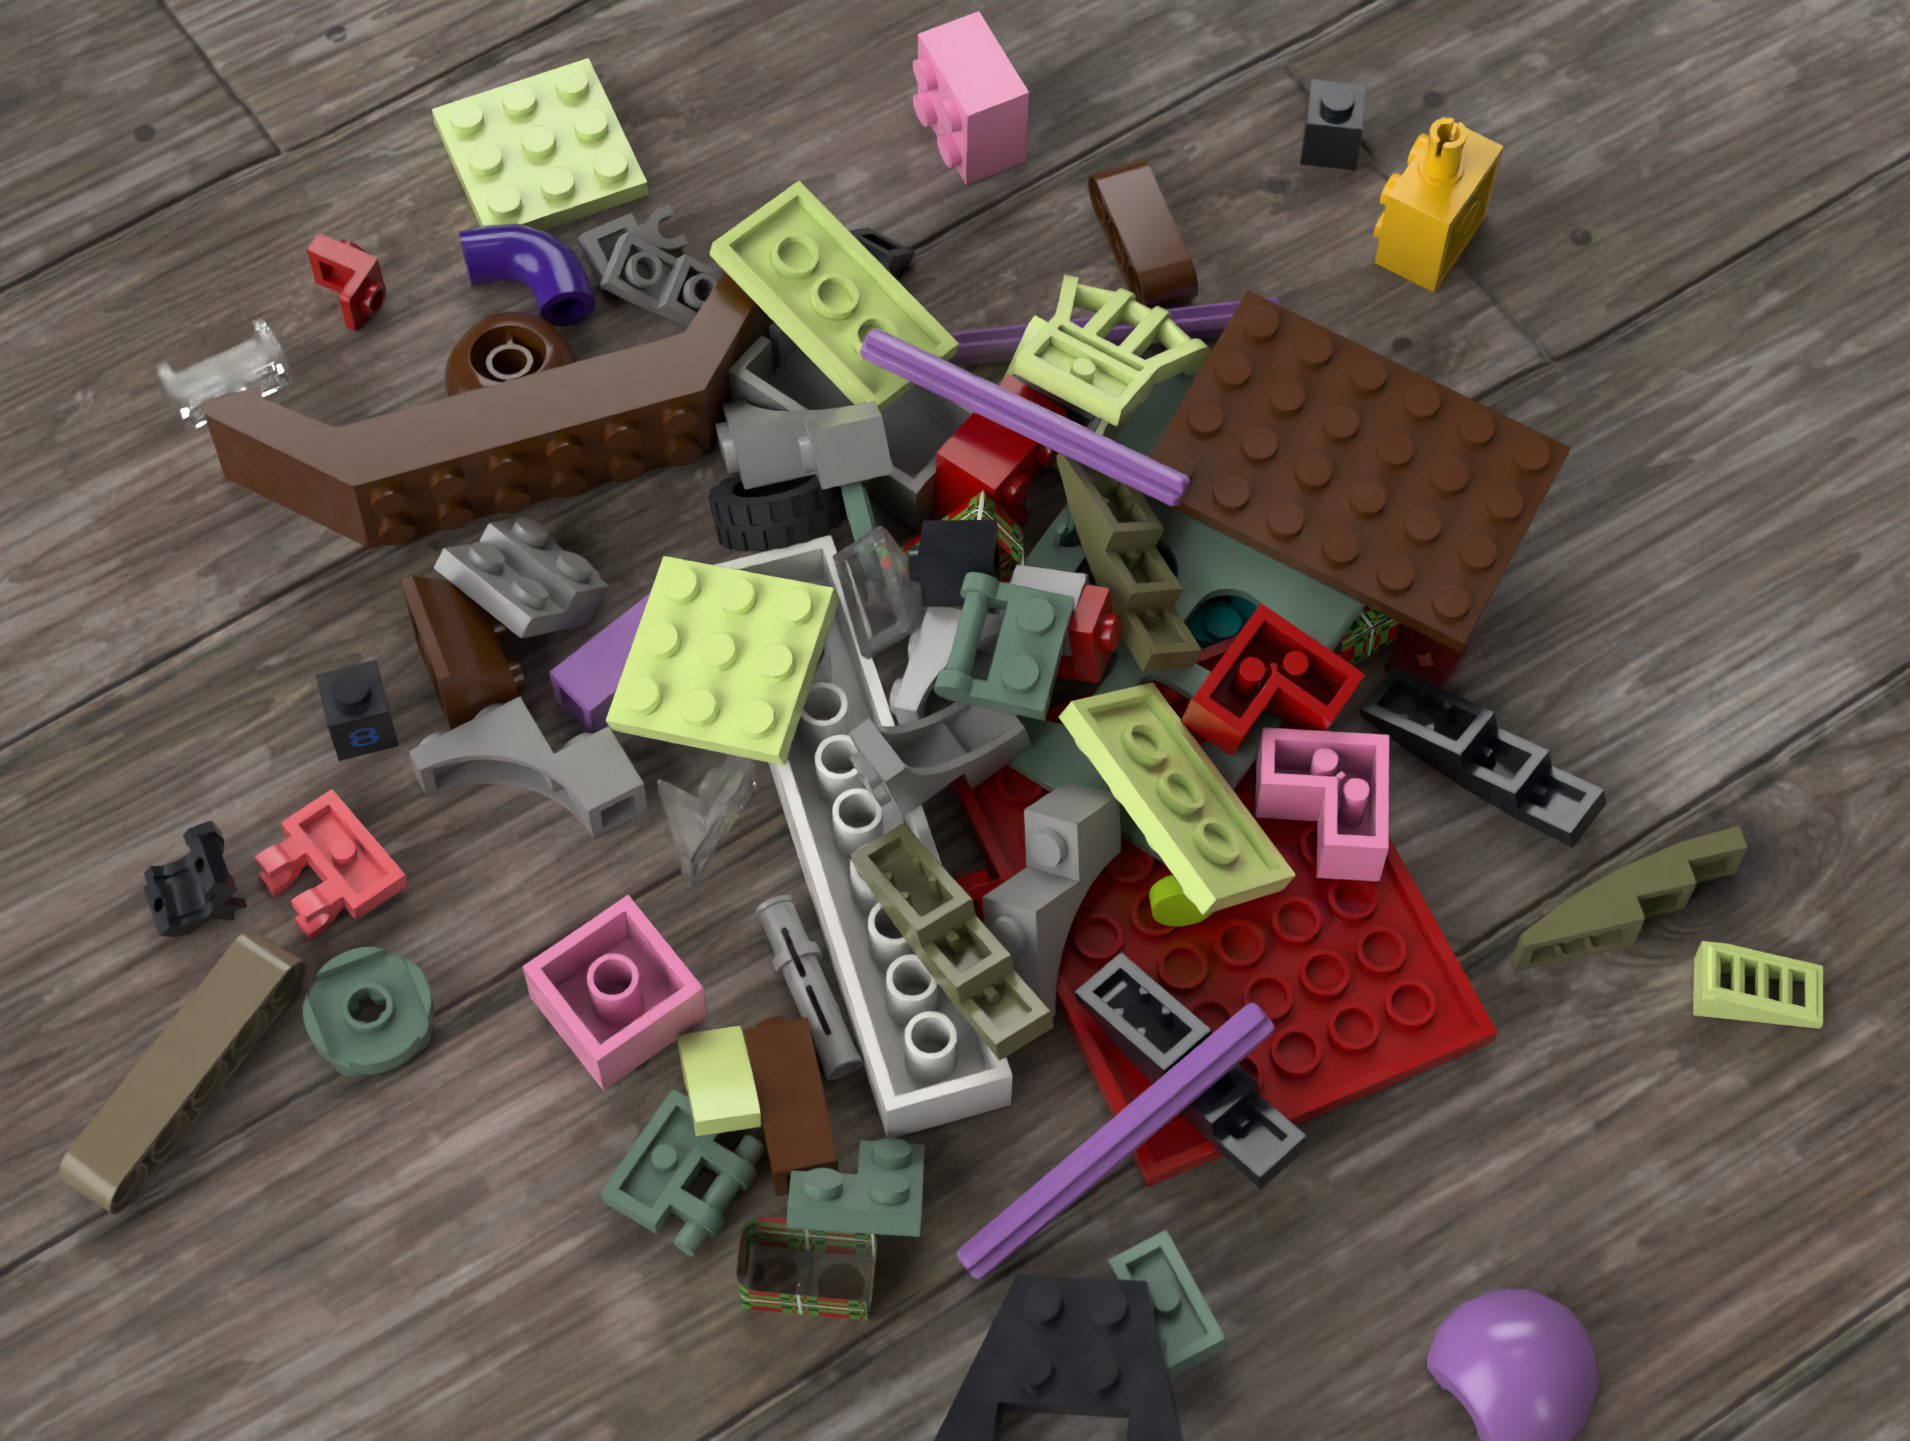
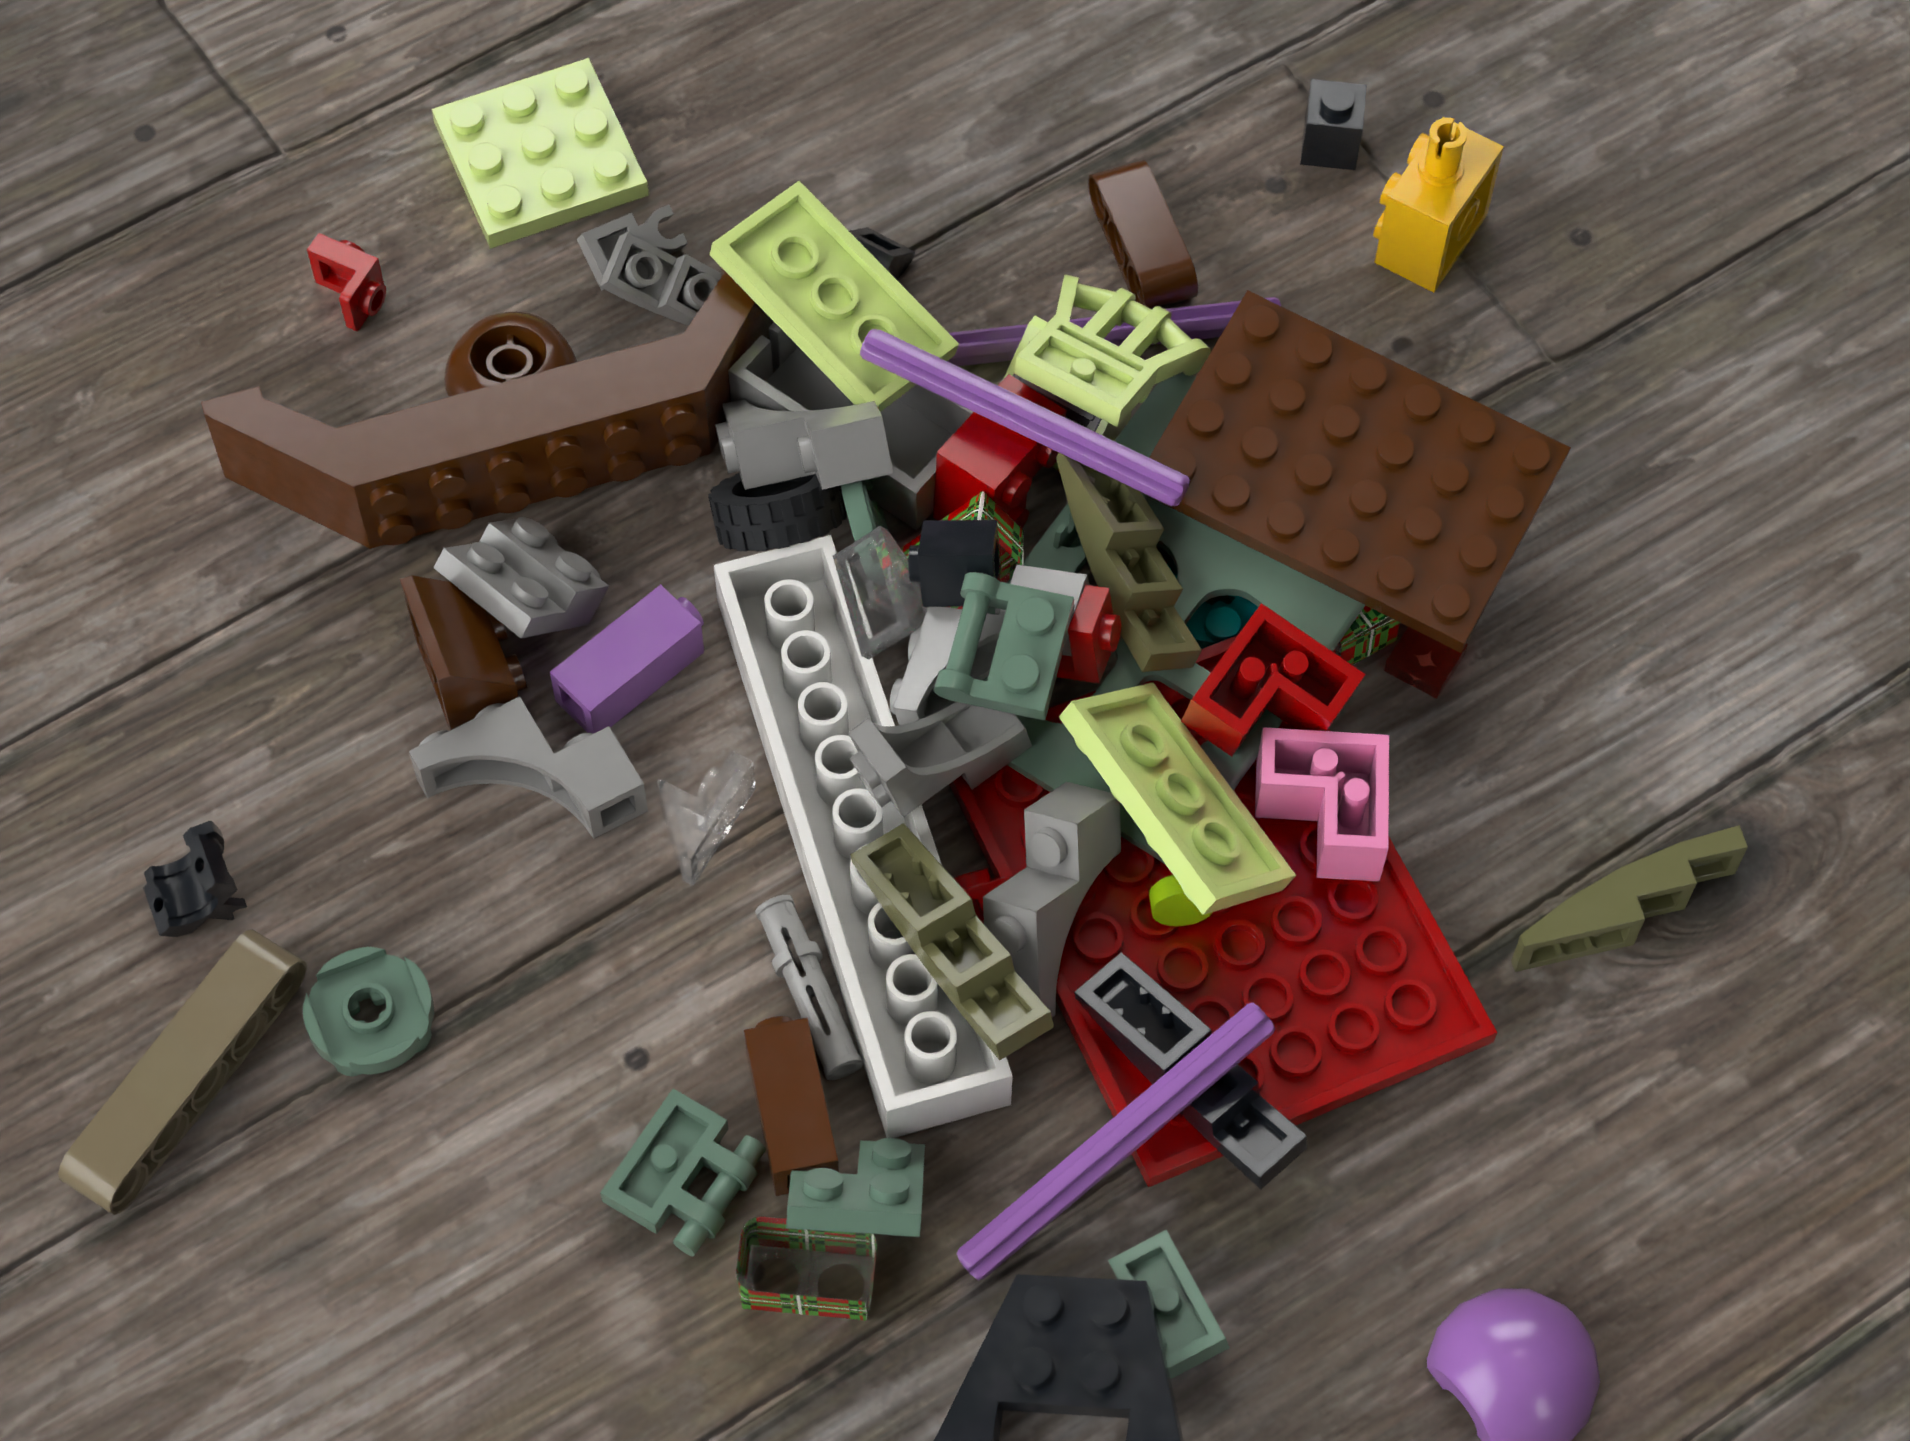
(242, 367): clear hinge -> none
(342, 854): coral plate -> none
(357, 710): black brick -> none
(534, 259): dark purple cylinder -> none
(615, 992): bright pink brick -> none
(719, 1080): yellowish green slope -> none
(723, 660): yellowish green plate -> none
(971, 98): bright pink brick -> none
(1482, 758): black slope -> none
(1734, 1004): yellowish green slope -> none

